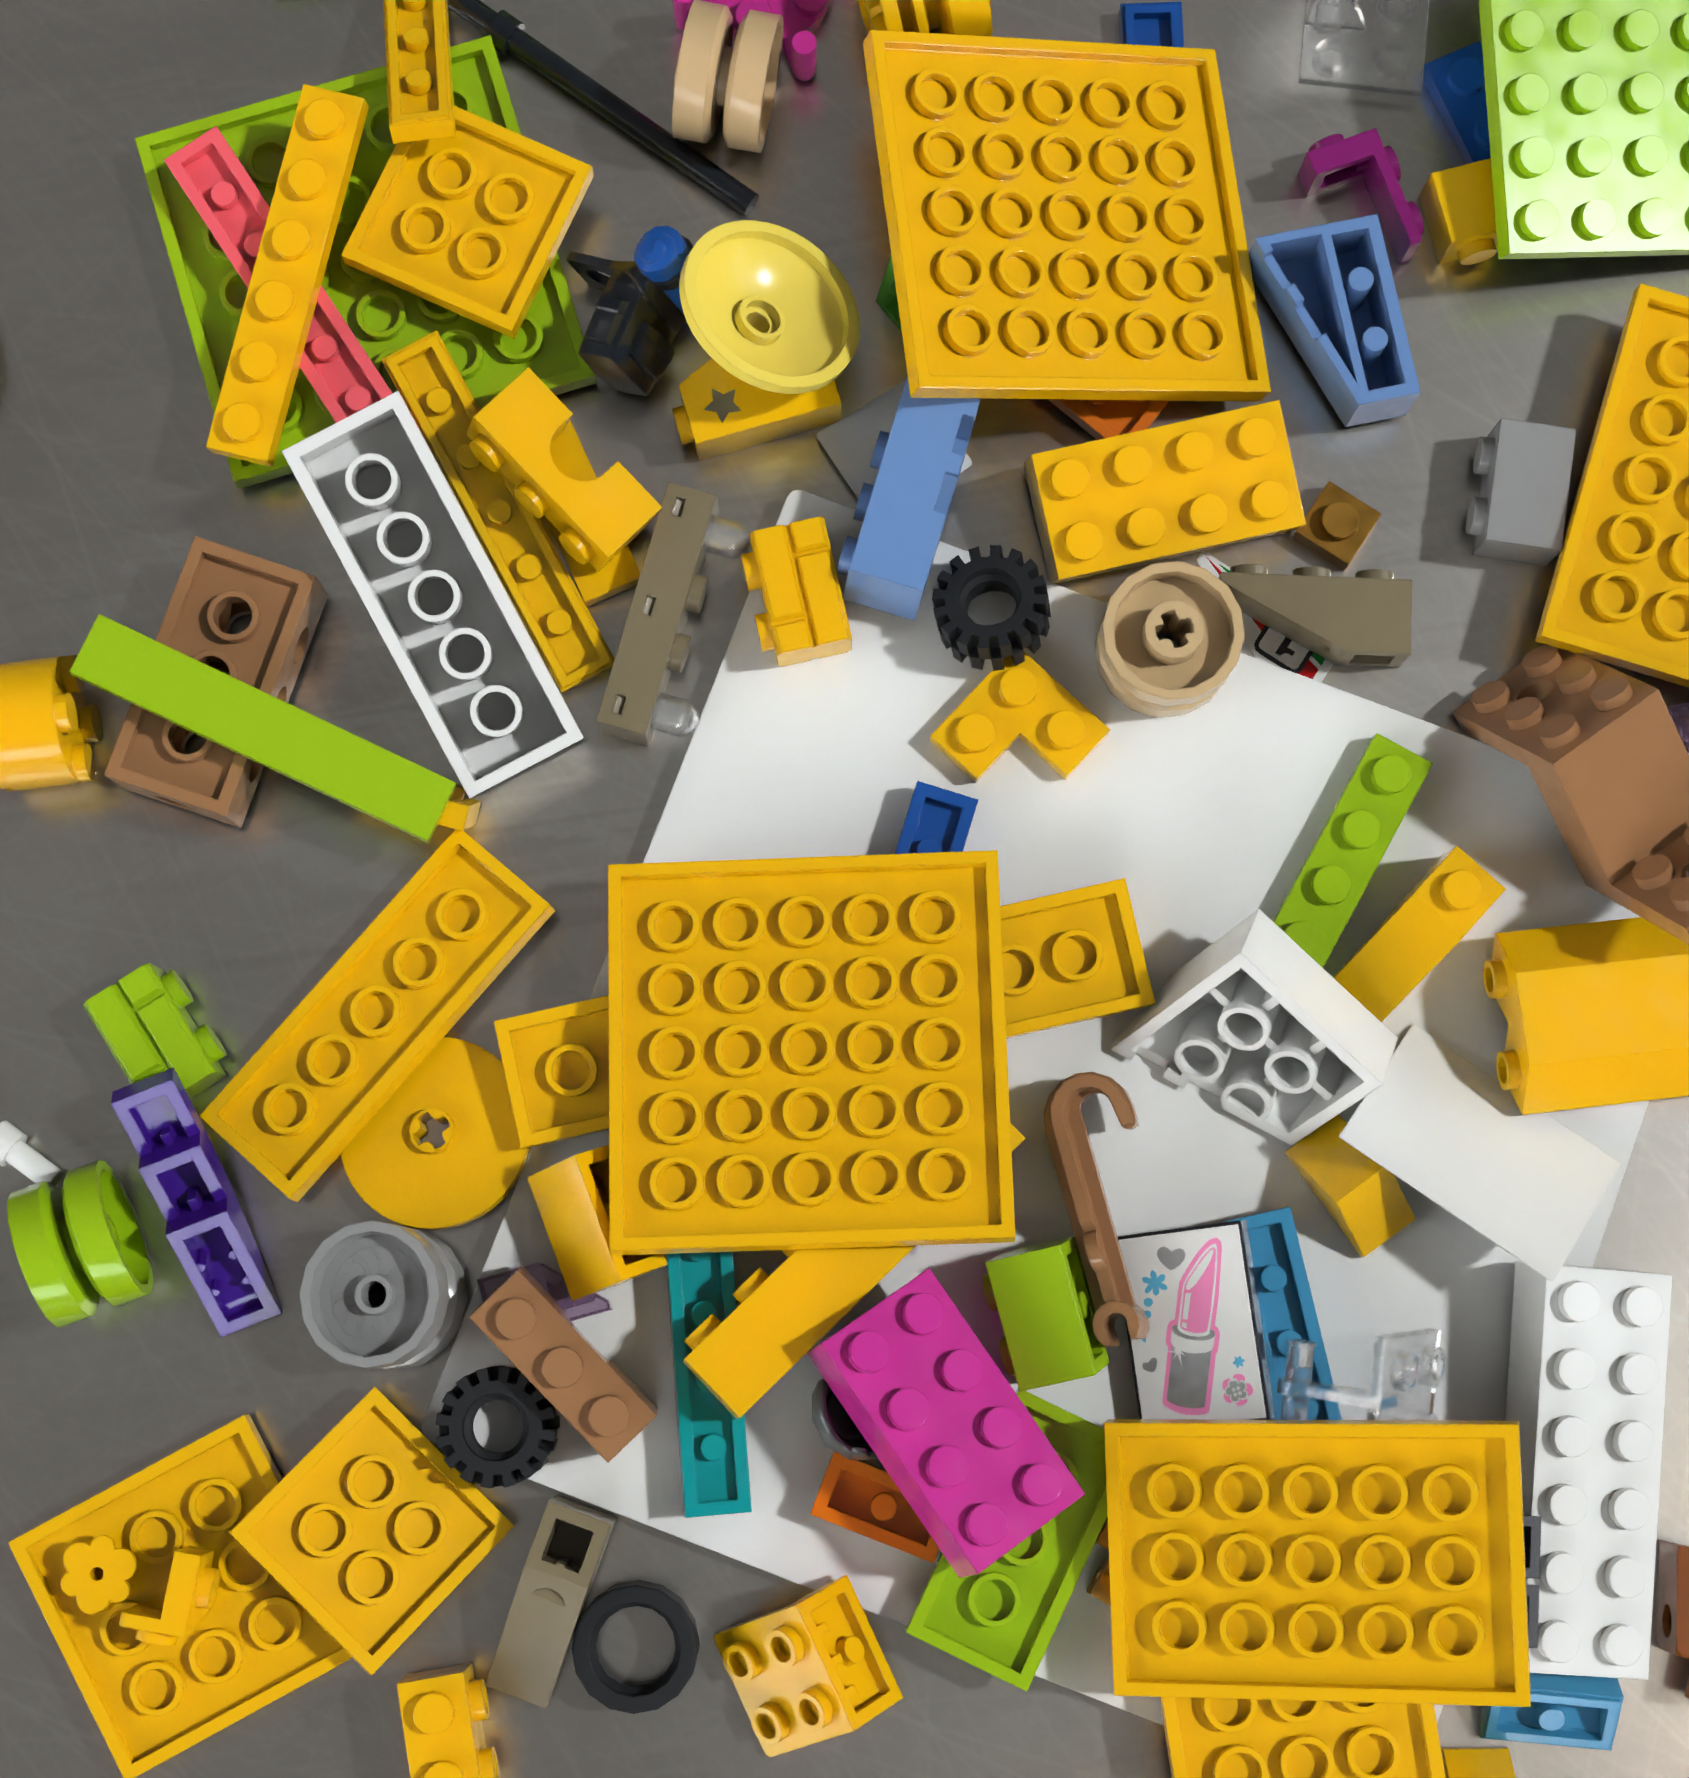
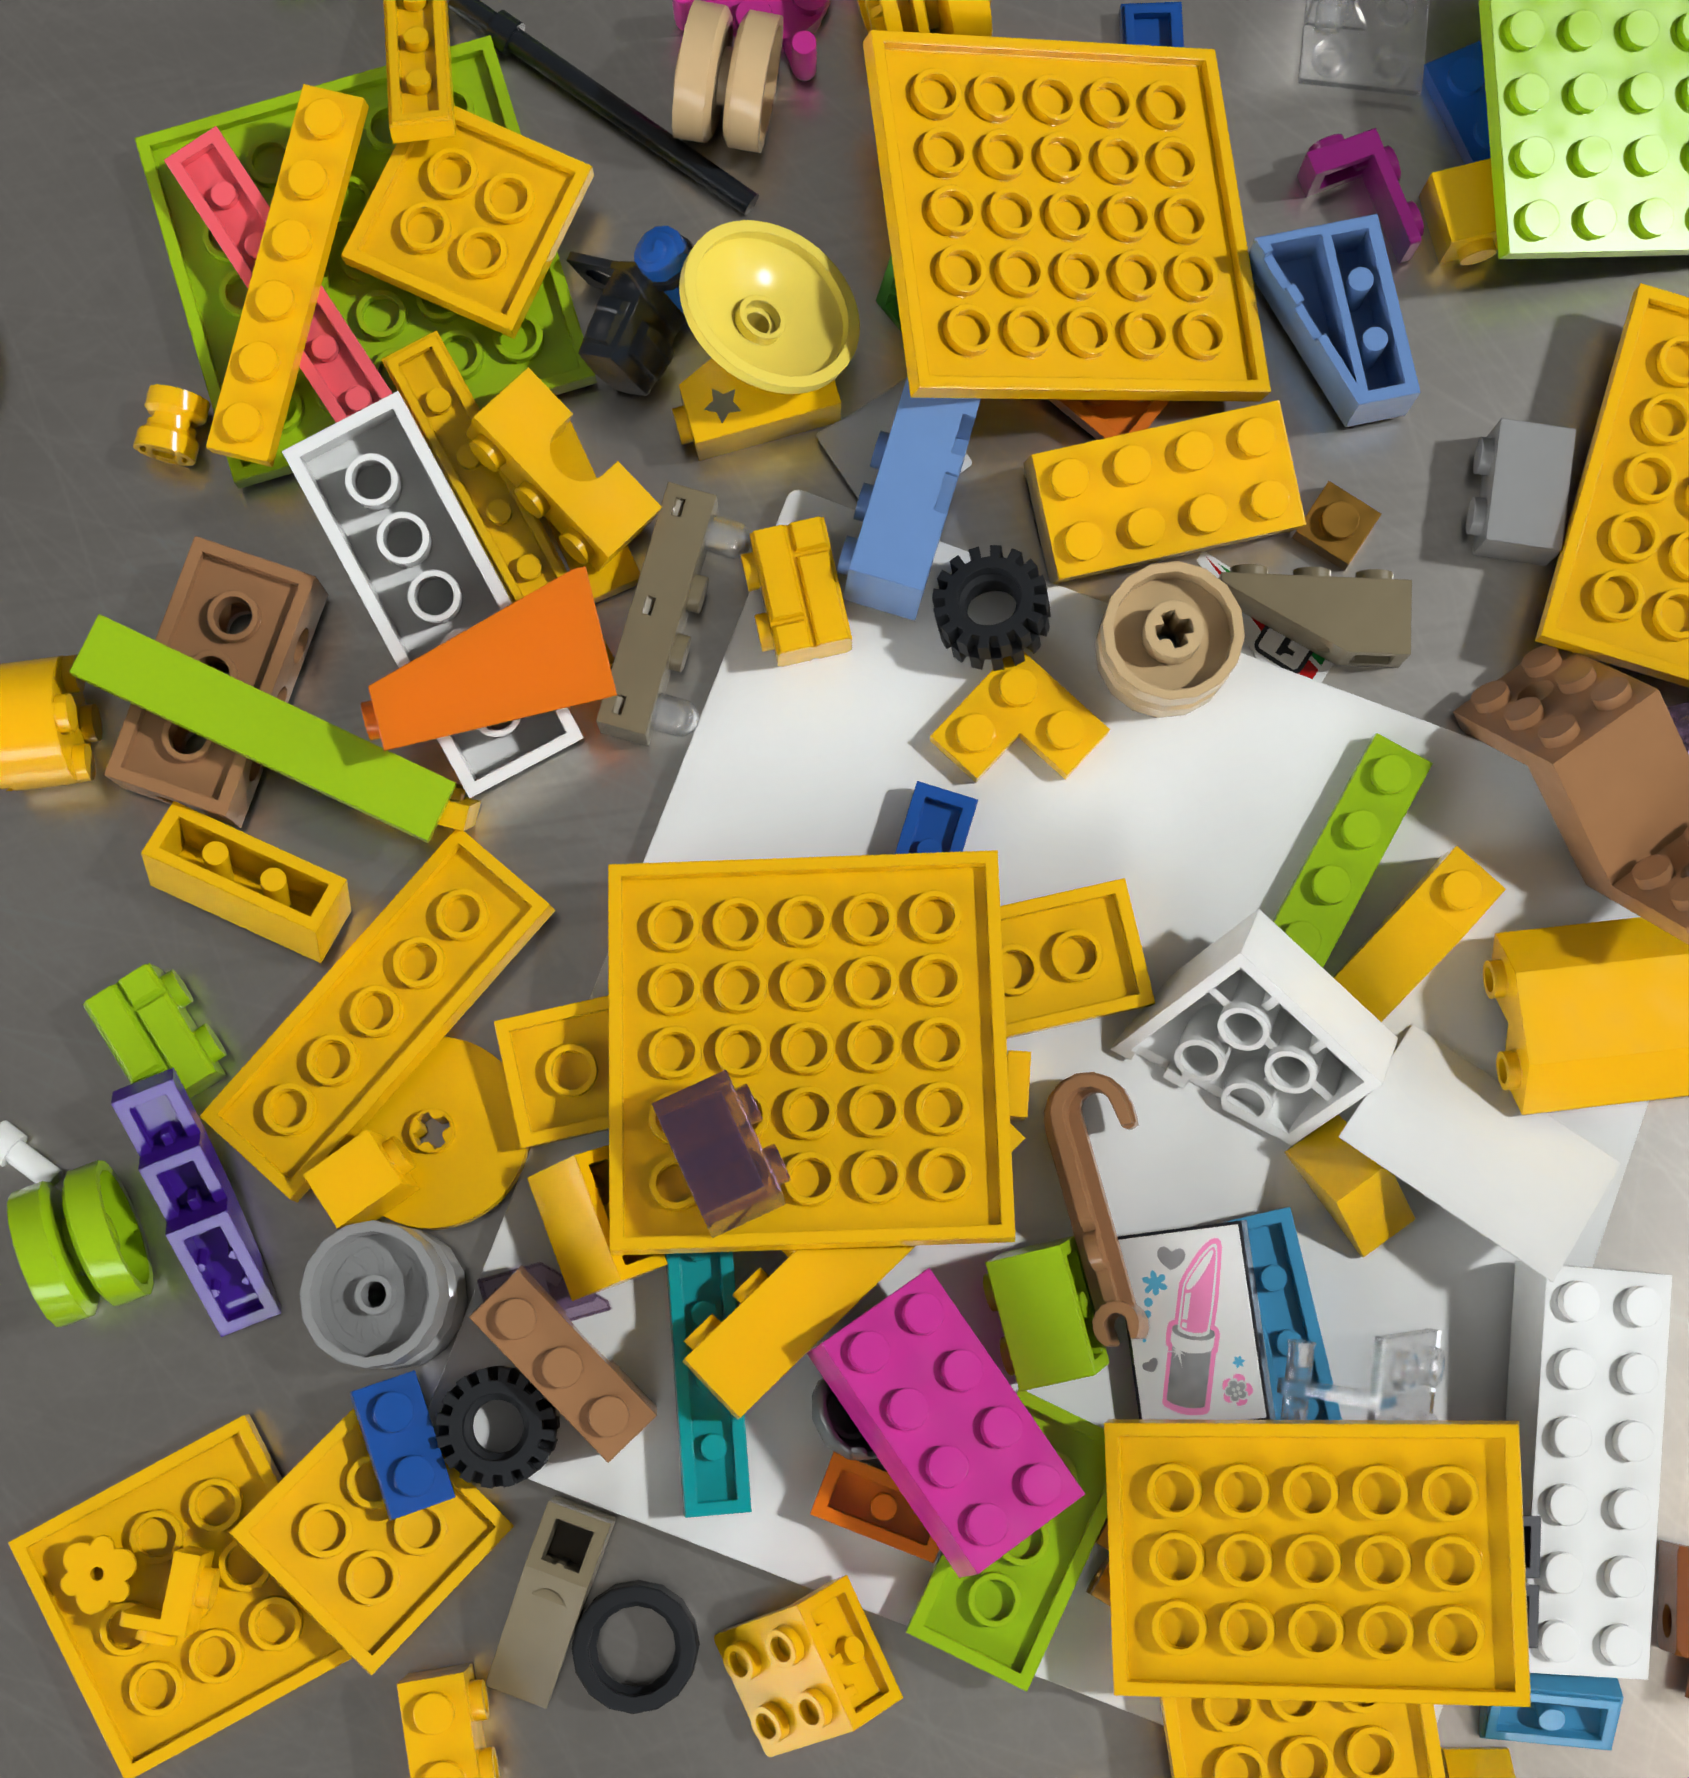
(170, 430): none -> yellow wheel
(247, 881): none -> yellow brick
(363, 1179): none -> yellow brick
(402, 1445): none -> blue plate
(508, 667): none -> orange slope
(721, 1153): none -> brick
(1018, 1080): none -> yellow tile

